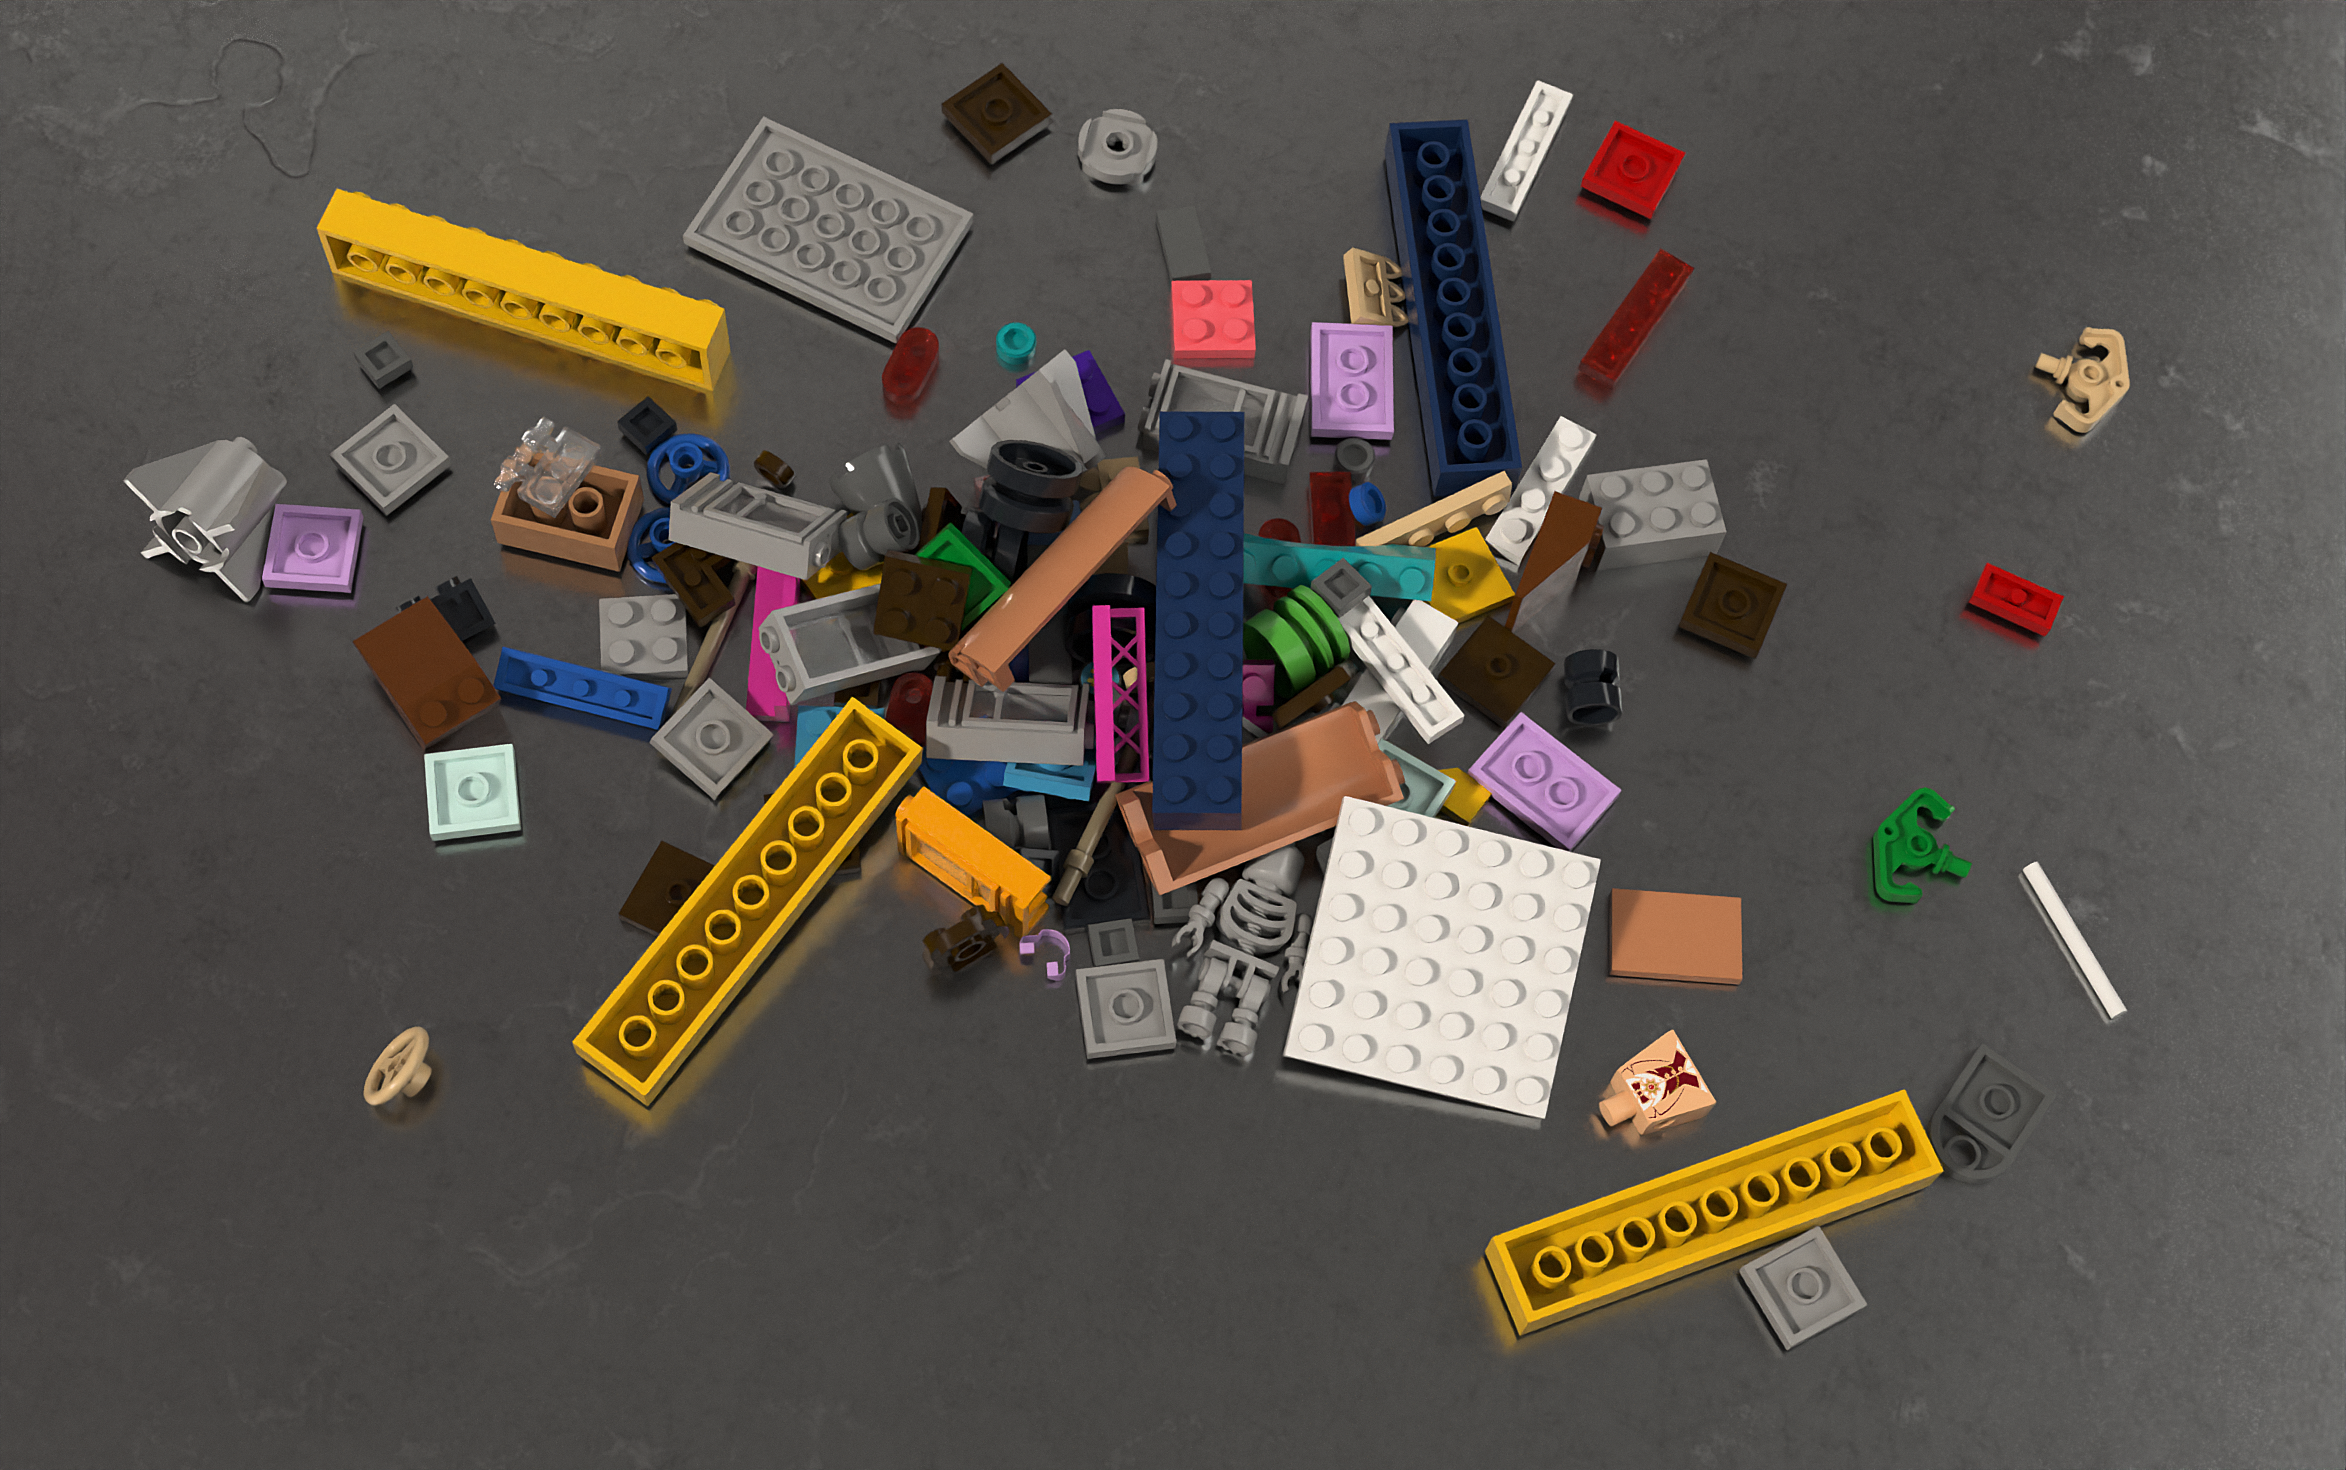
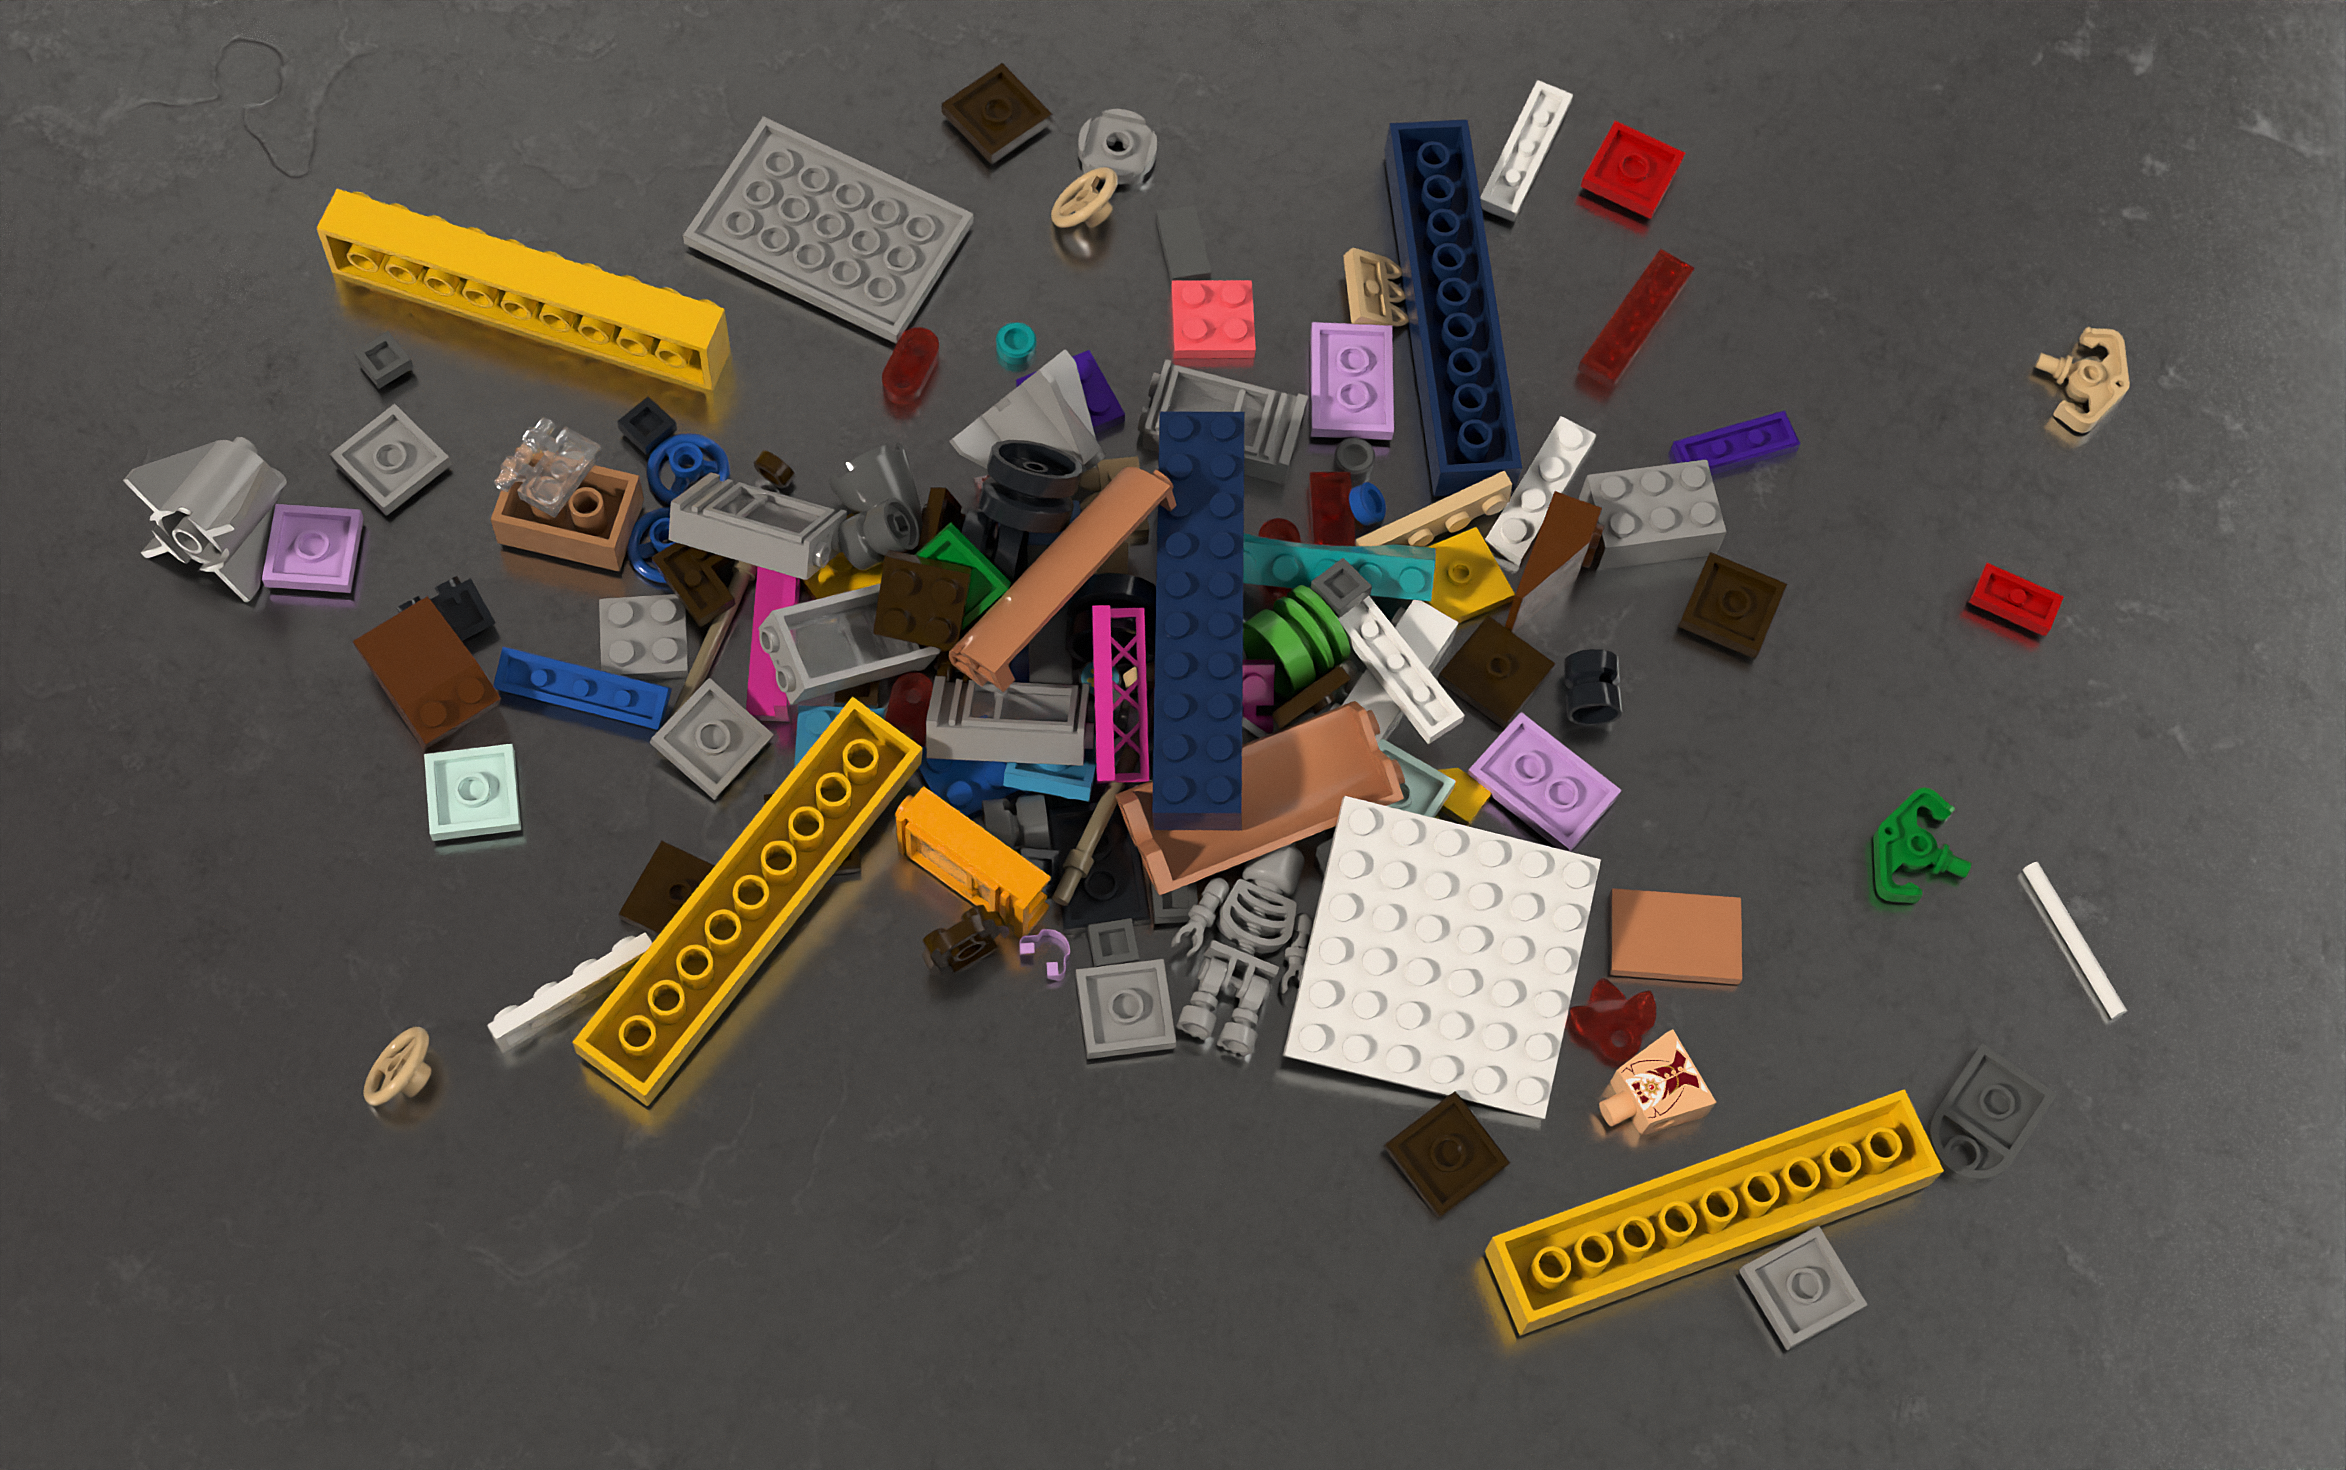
(558, 1000): none -> white plate
(1088, 203): none -> tan piece
(1446, 1154): none -> dark brown plate
(1613, 1015): none -> clear red plate
(1740, 443): none -> dark purple tile

